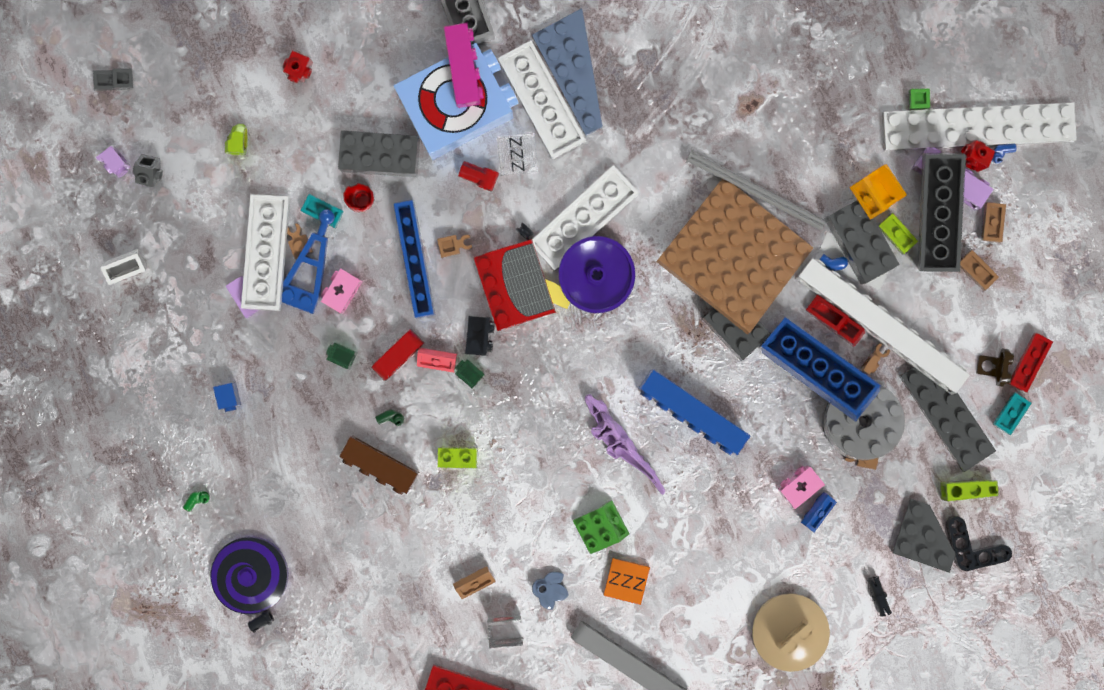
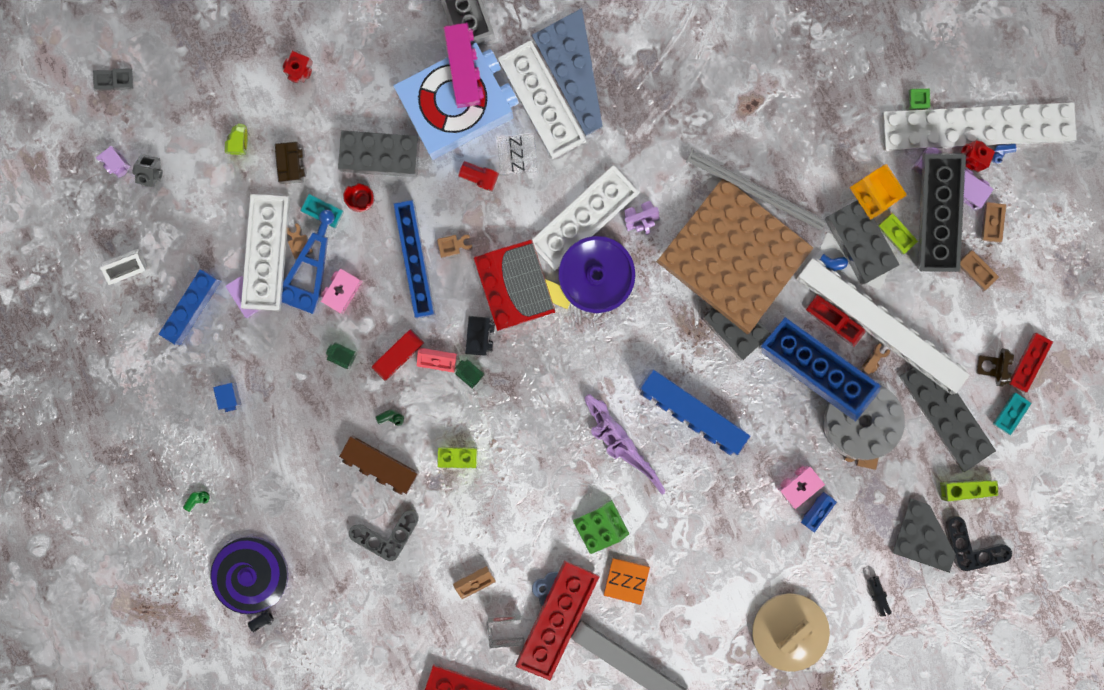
(189, 307): none -> blue brick
(289, 162): none -> dark brown brick
(385, 543): none -> dark grey beam
(524, 231): black bush -> none
(557, 620): none -> red plate
(642, 220): none -> lavender hips

